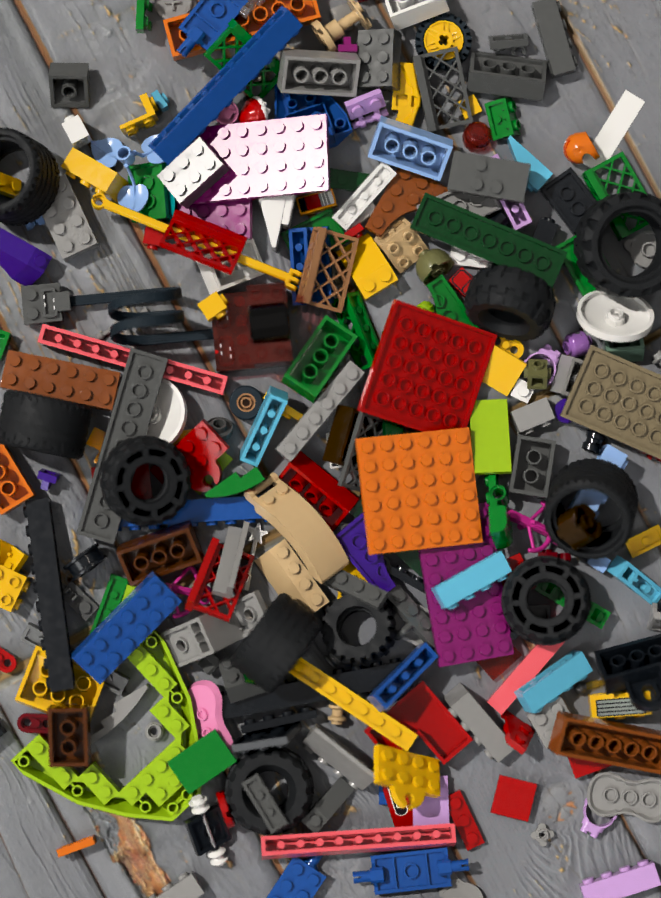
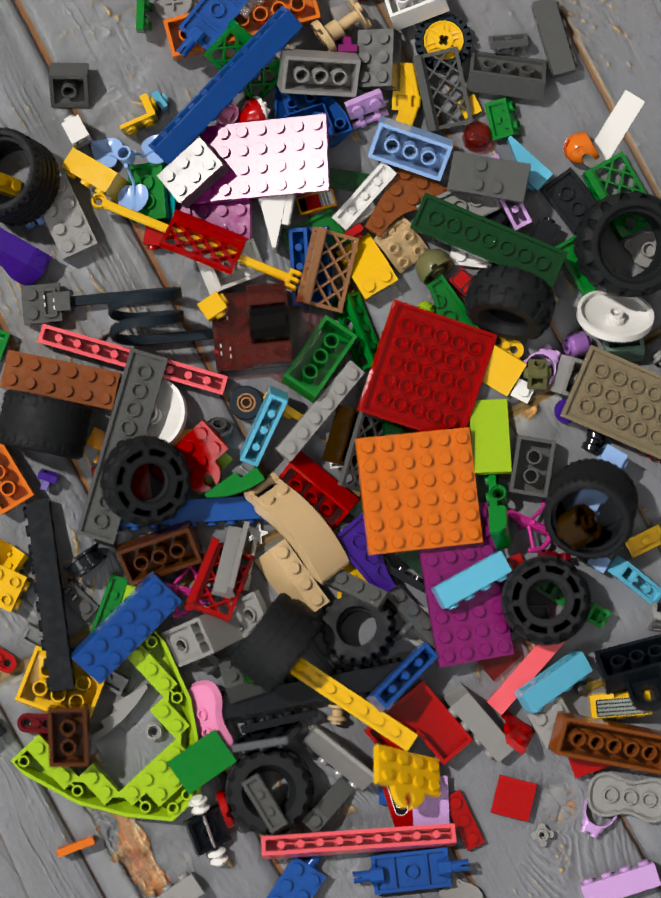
(532, 415): light grey brick -> none

